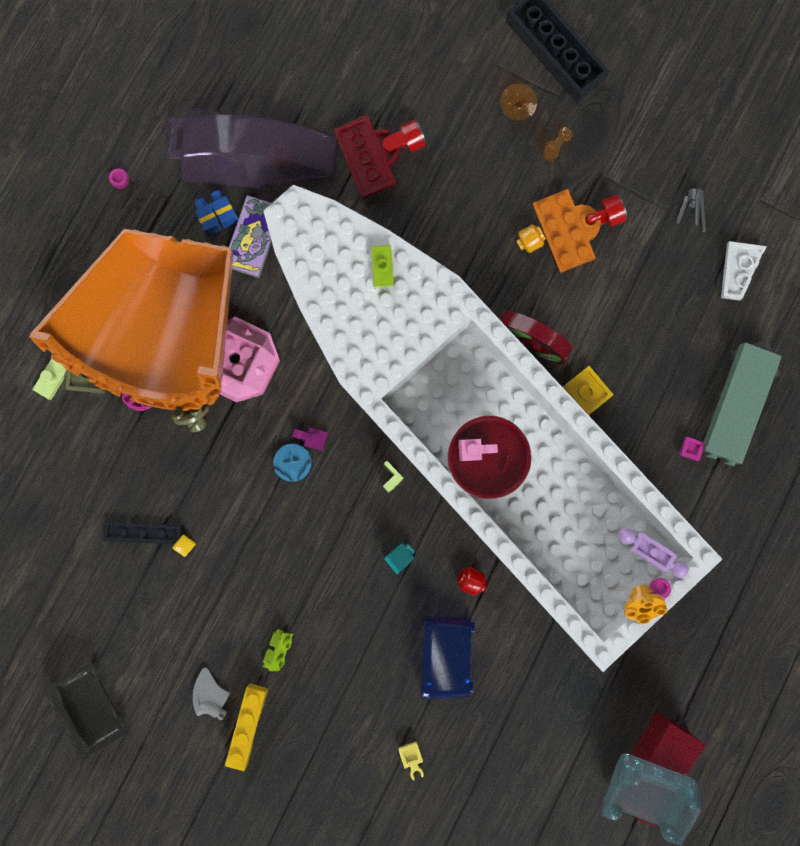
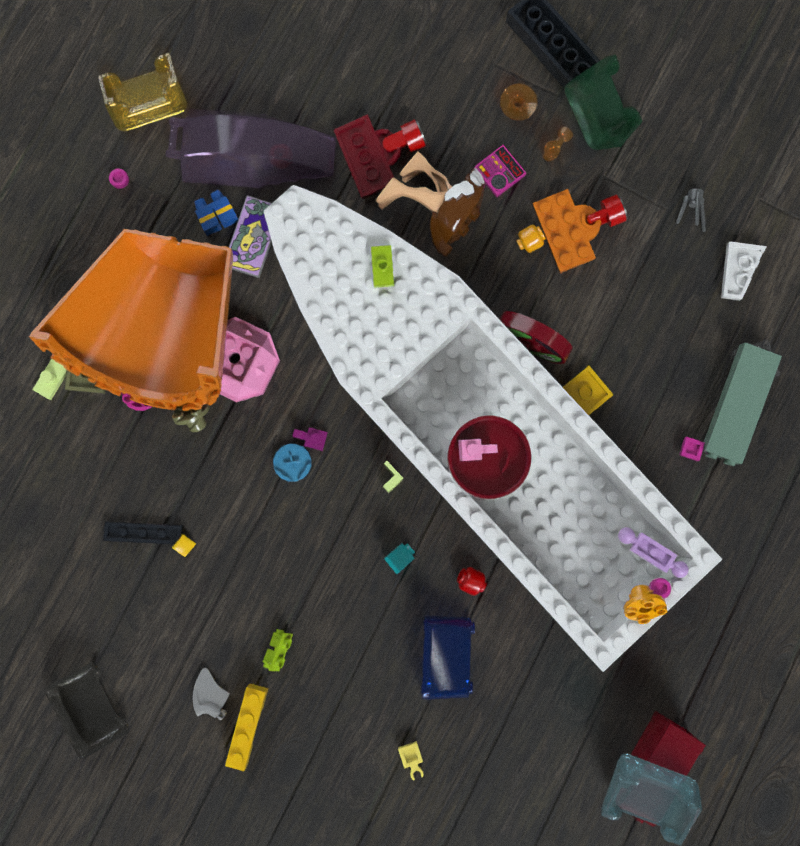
(145, 96): none -> clear yellow windscreen
(450, 206): none -> animal
(500, 171): none -> tile
(599, 107): none -> clear green windscreen

